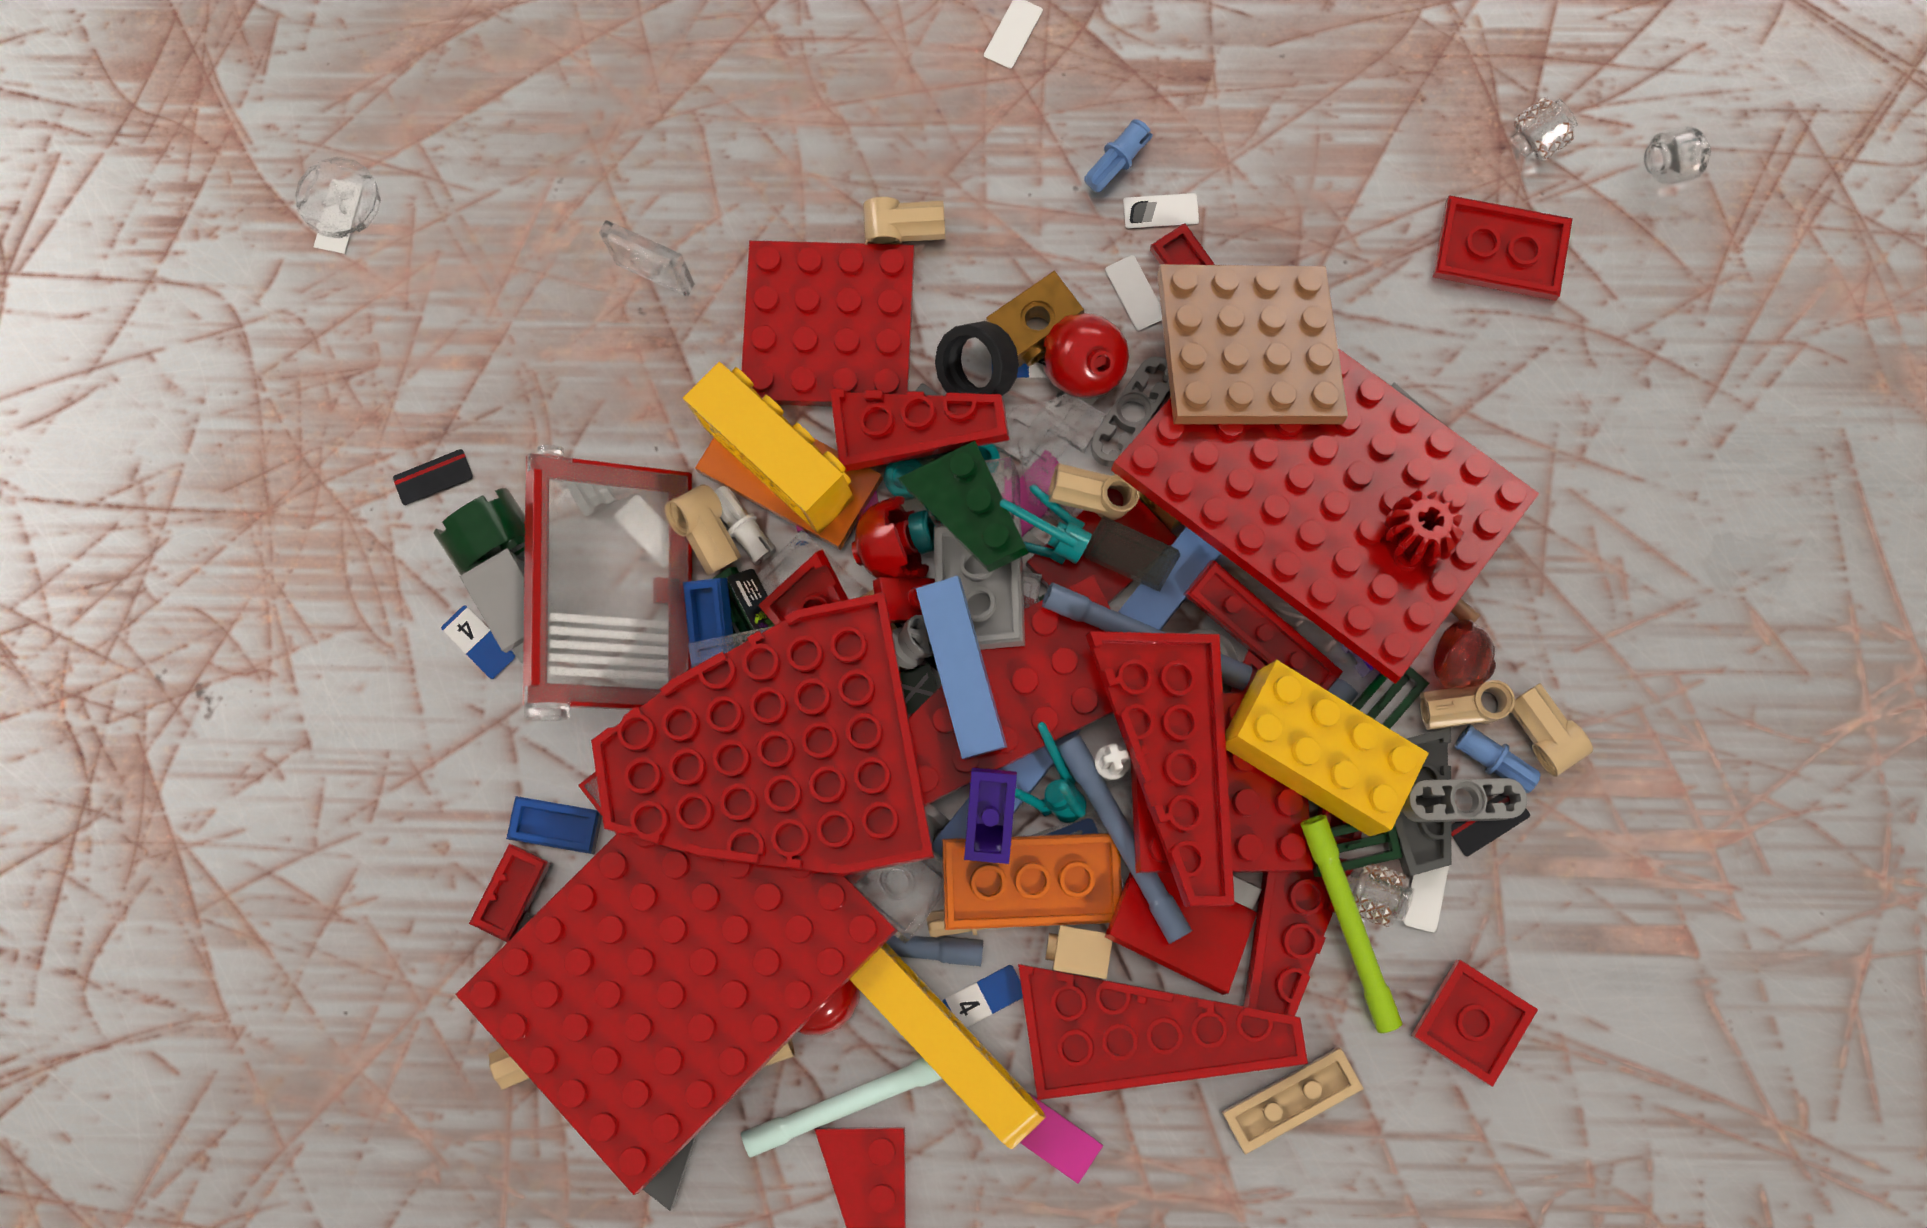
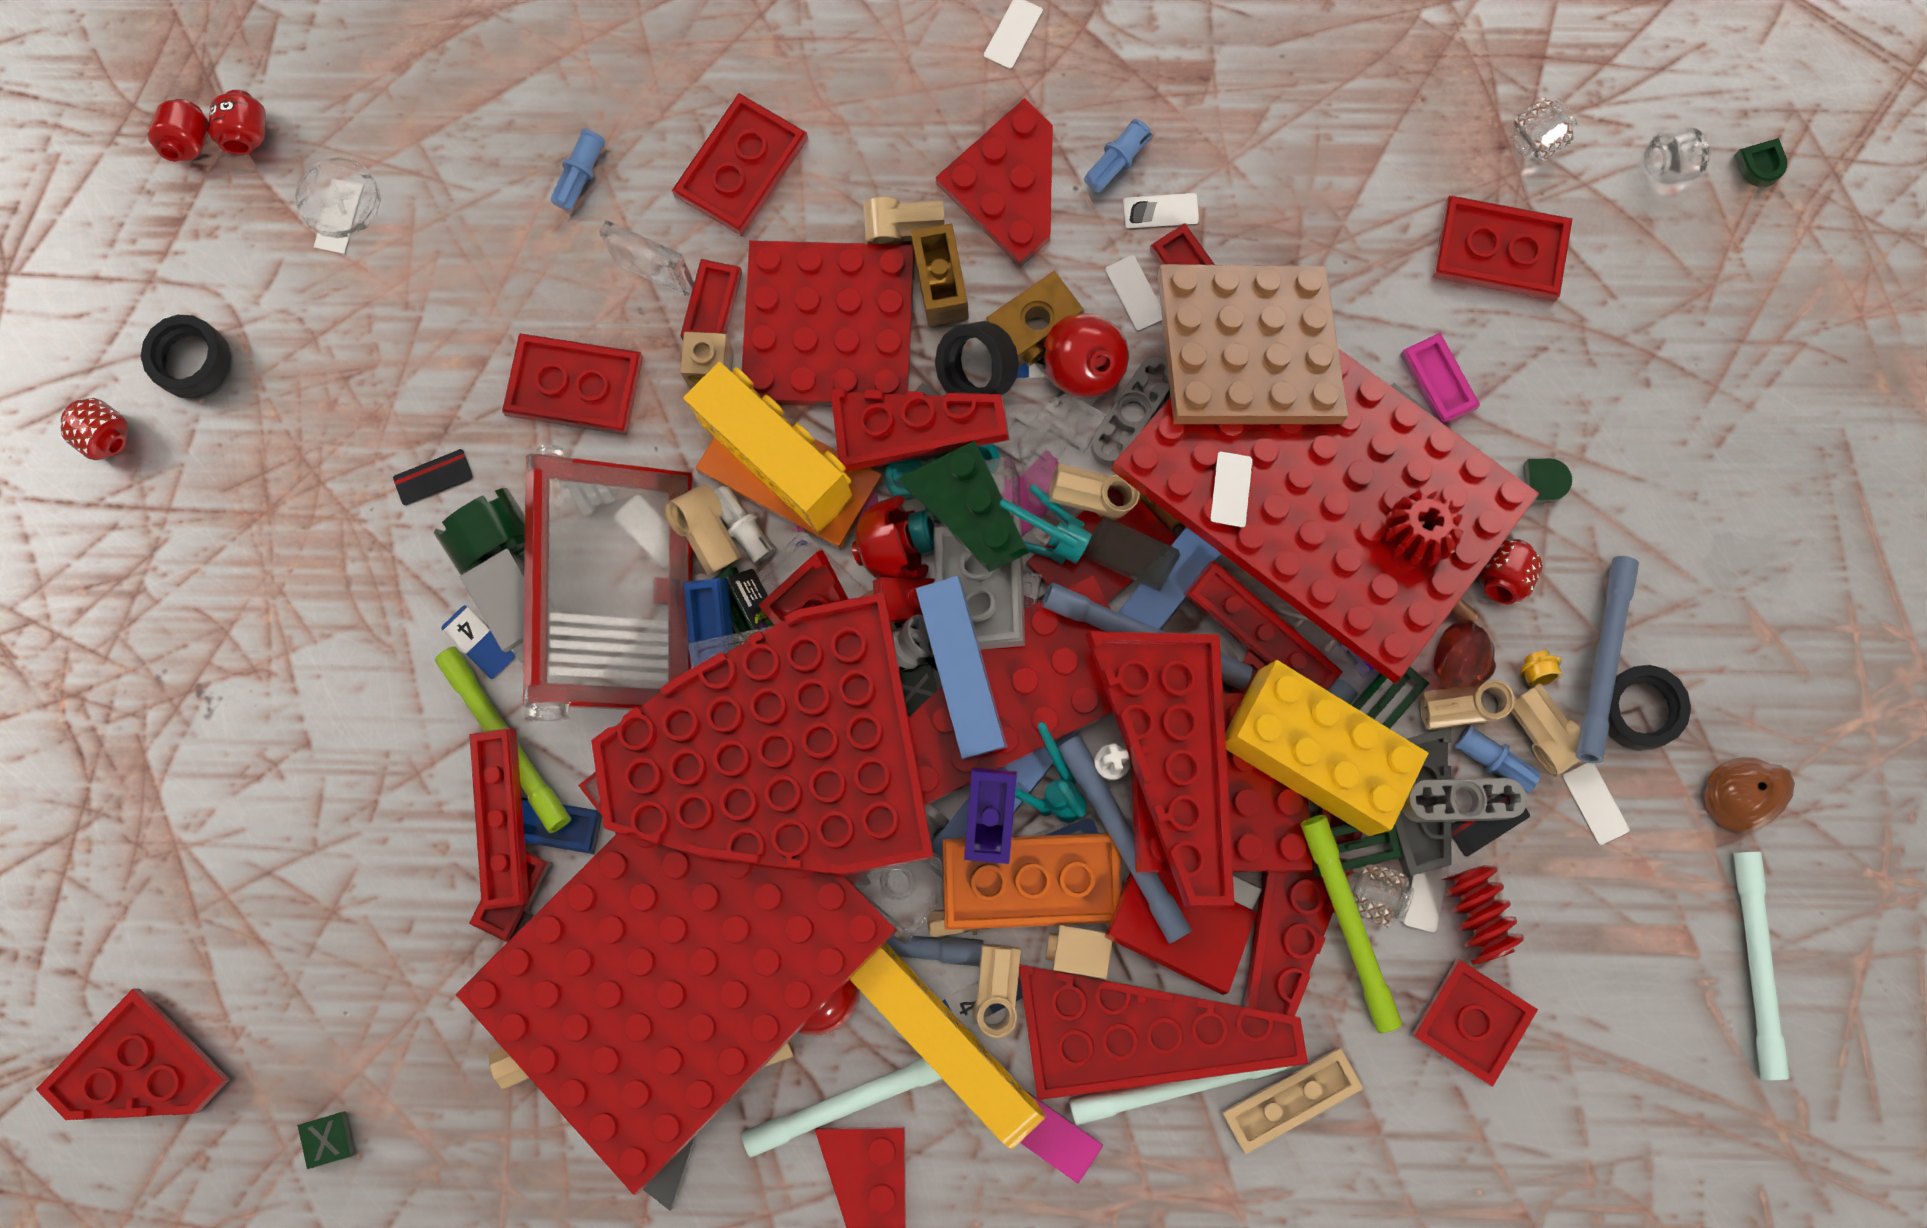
(94, 428): none -> red head
(133, 1068): none -> red plate
(167, 333): none -> black tyre
(178, 130): none -> red head
(237, 122): none -> red head
(326, 1140): none -> dark green tile
(465, 682): none -> lime piece
(499, 819): none -> red tile
(572, 384): none -> red tile
(577, 169): none -> medium blue axle
(702, 353): none -> tan brick
(712, 298): none -> red tile
(740, 164): none -> red tile
(940, 275): none -> pearl gold brick
(997, 985): none -> tan piece
(1007, 182): none -> red plate
(1109, 1103): none -> light aqua piece
(1231, 489): none -> white sticker
(1440, 379): none -> dark pink tile
(1484, 913): none -> red piece
(1511, 572): none -> red head
(1541, 668): none -> yellow plate
(1549, 478): none -> dark green tile
(1595, 723): none -> sand blue piece
(1596, 803): none -> white sticker
(1677, 701): none -> black tyre
(1736, 795): none -> dark orange hair
(1762, 163): none -> dark green tile
(1769, 1039): none -> light aqua piece

